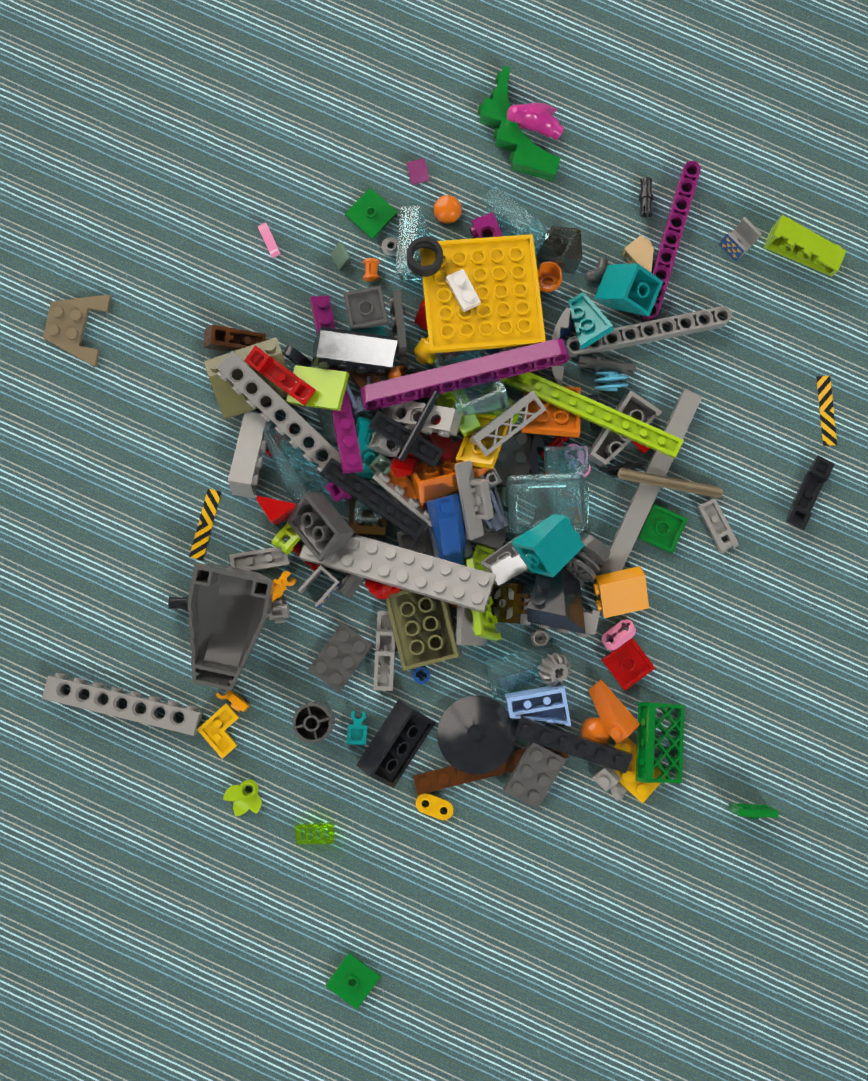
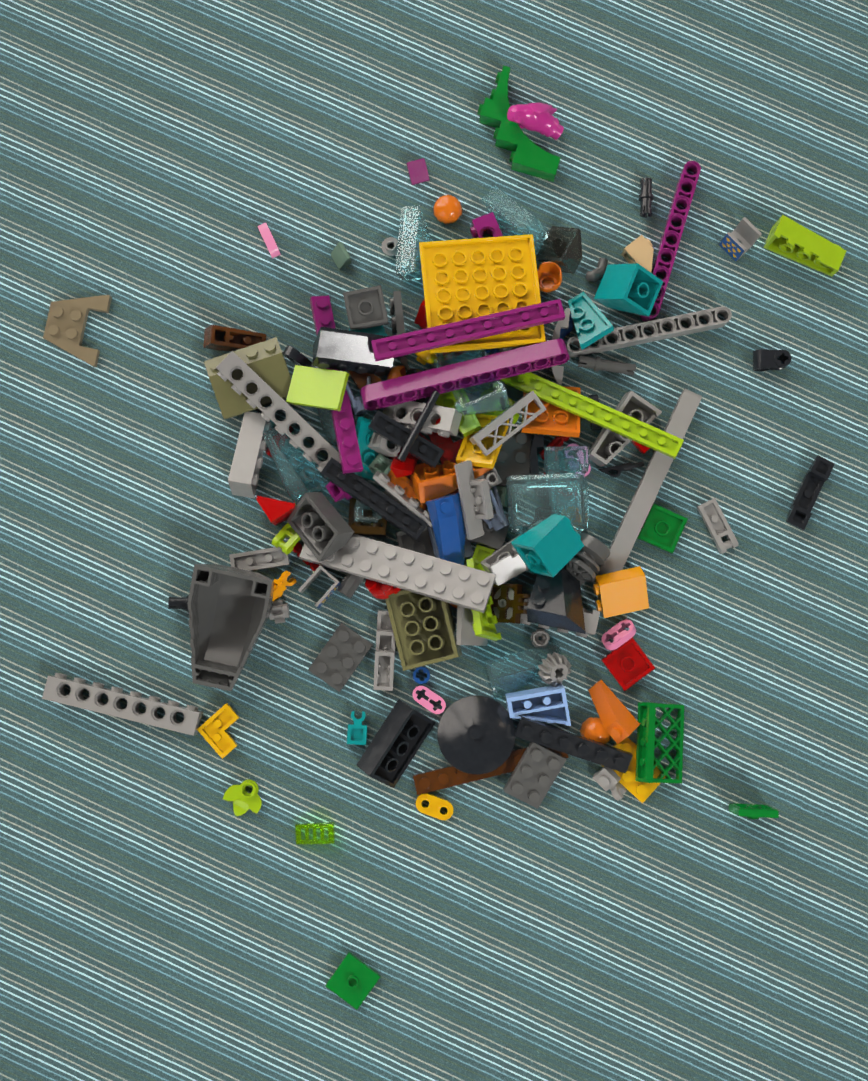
(205, 524): sticker -> none
(237, 701): light orange plate -> none
(280, 375): red slope -> none
(304, 723): dark grey cylinder -> none
(371, 213): green plate -> none
(371, 270): orange bush -> none
(424, 242): black tyre -> none
(425, 703): none -> bright pink beam
(463, 290): white plate -> none
(467, 330): none -> magenta plate
(610, 380): medium azure piece -> none
(670, 483): dark tan axle -> none
(767, 359): none -> black piece
(826, 410): sticker -> none

